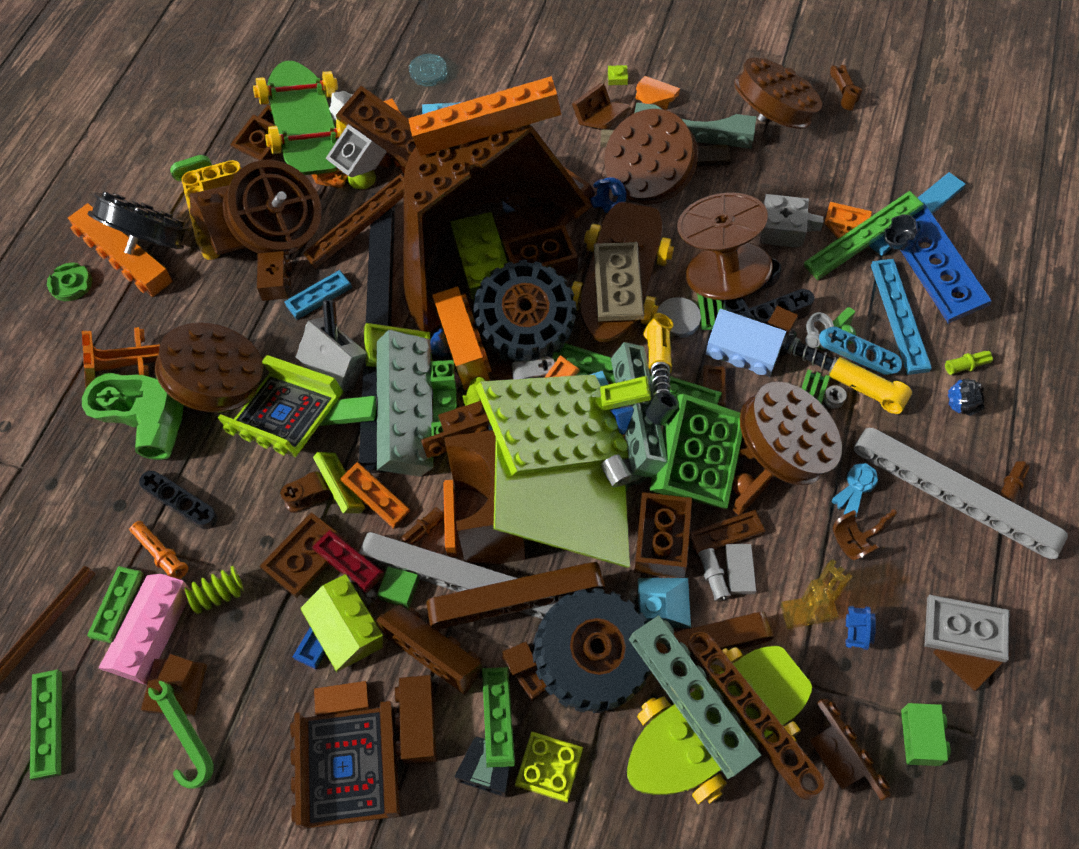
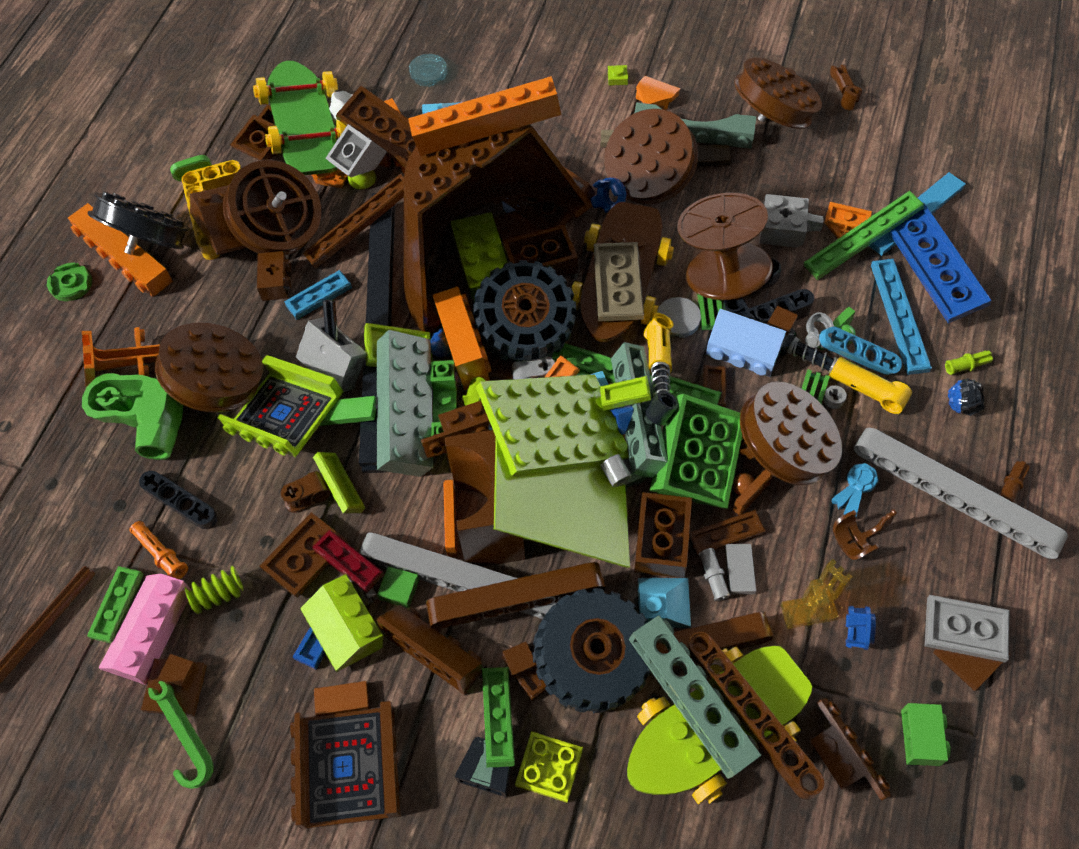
(46, 725): bright green tile -> none
(375, 495): orange tile -> none
(416, 720): reddish brown brick -> none
(423, 526): reddish brown axle -> none
(597, 110): reddish brown bracket -> none
(902, 232): black hair -> none

